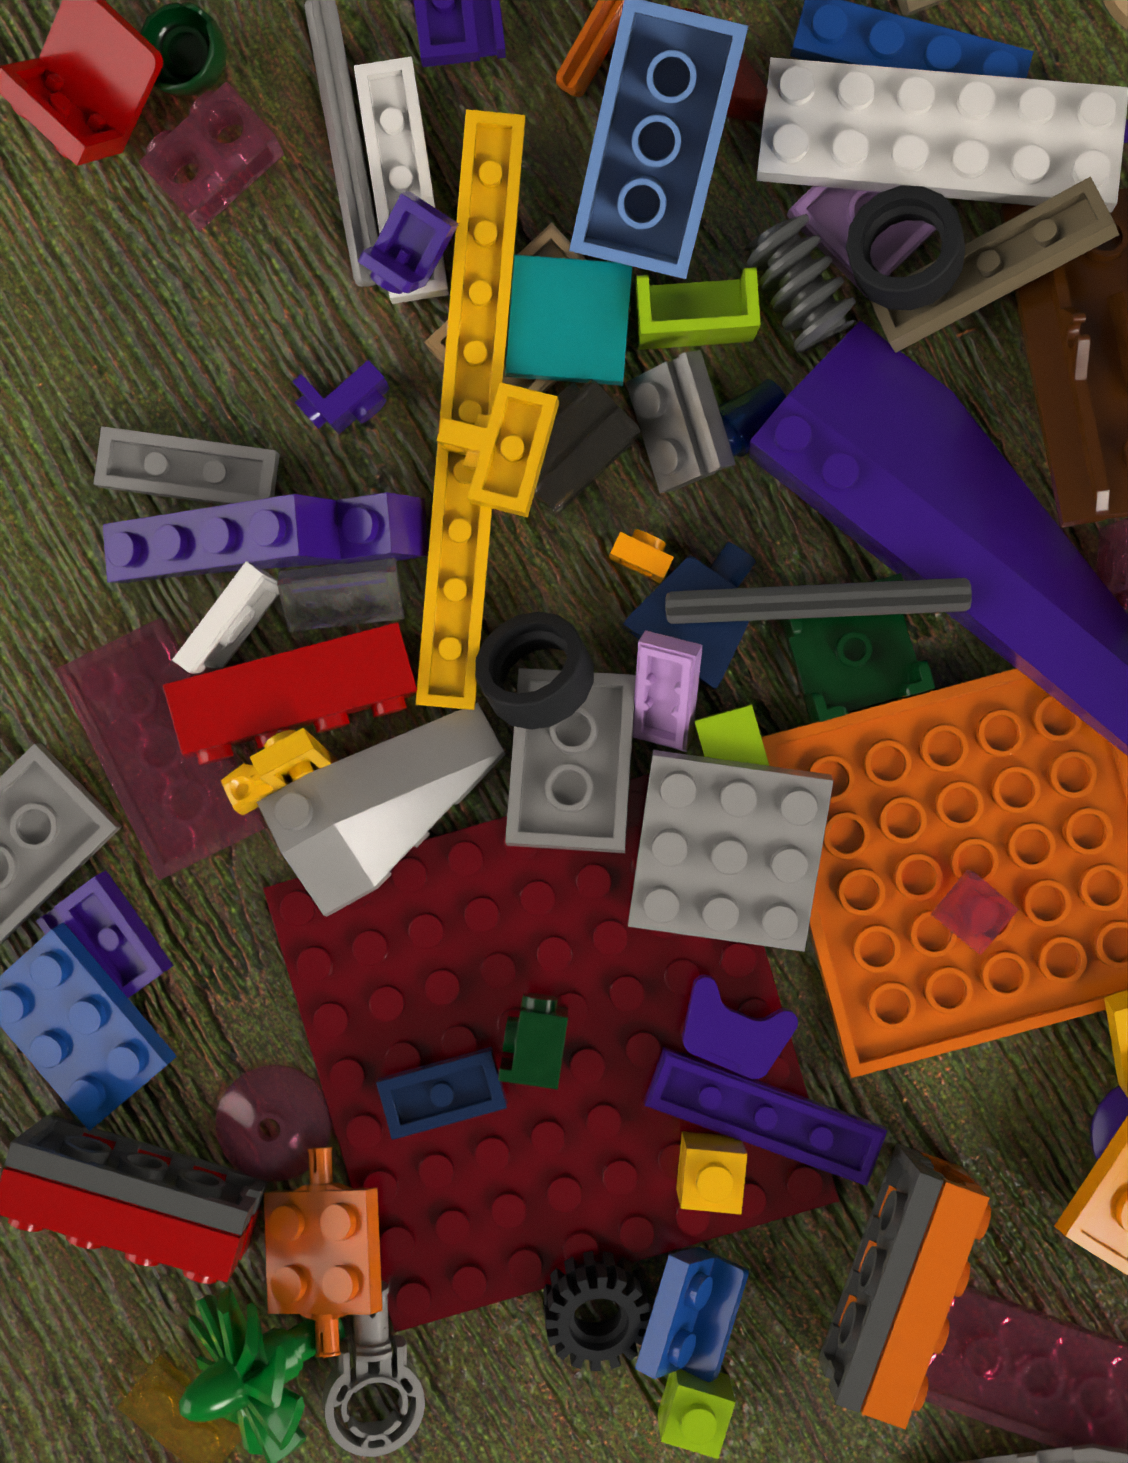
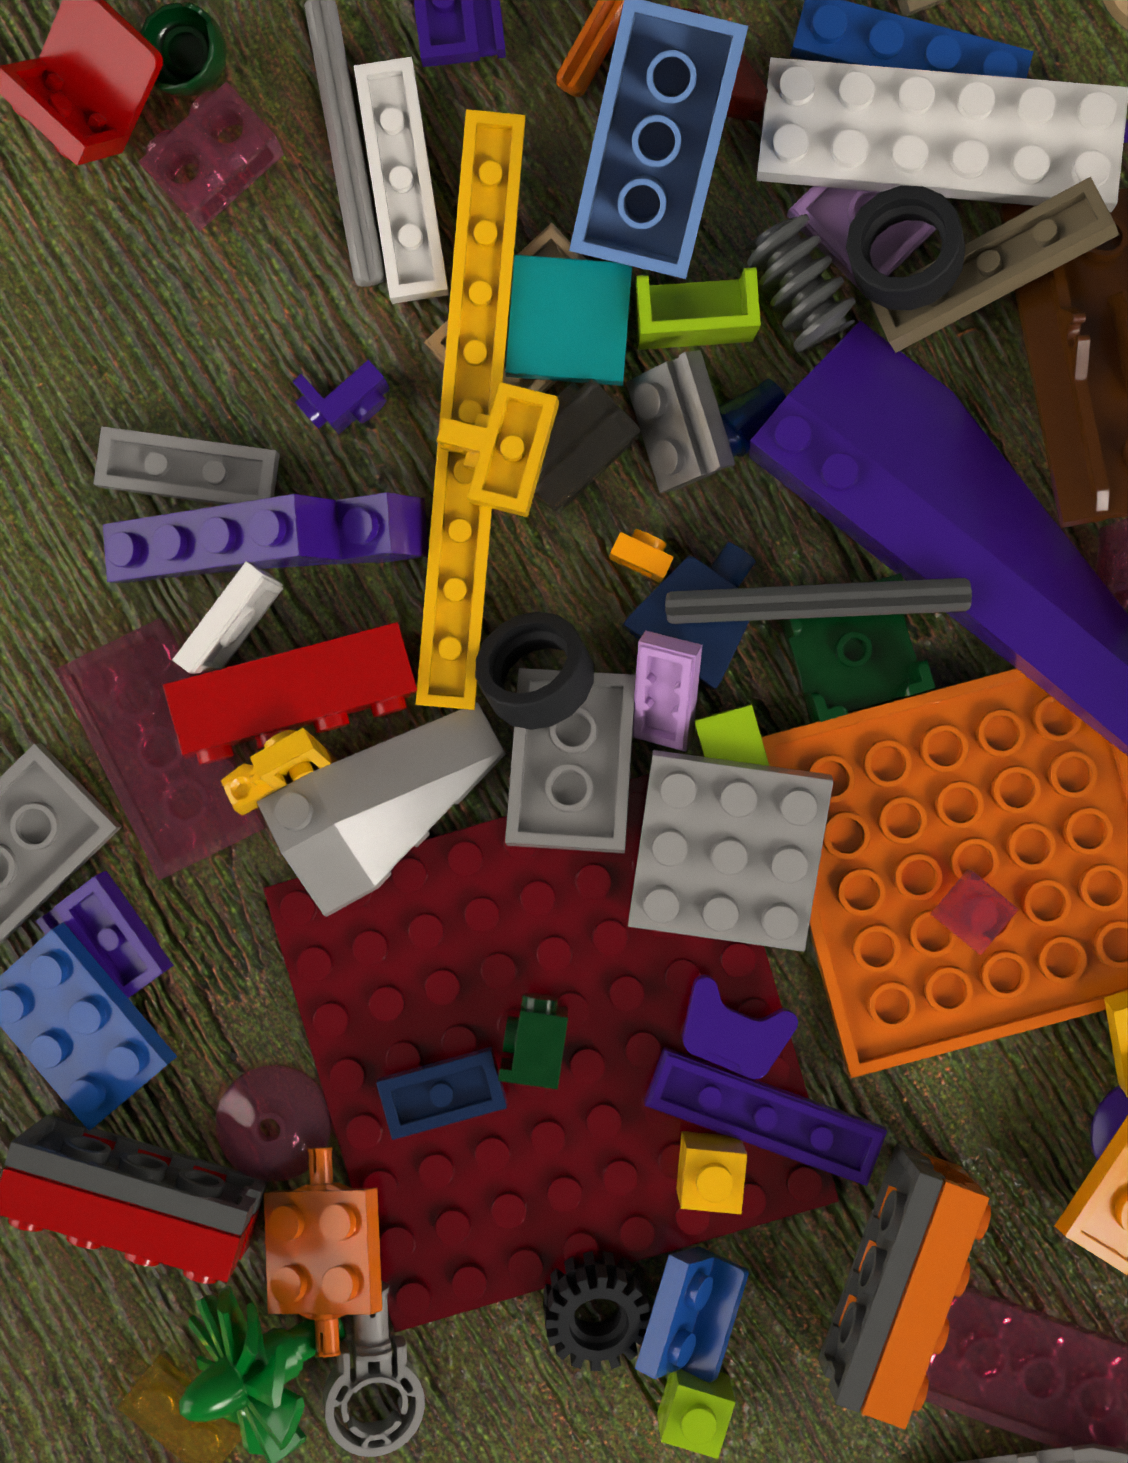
(341, 595): clear plate -> none
(408, 245): dark purple bracket -> none

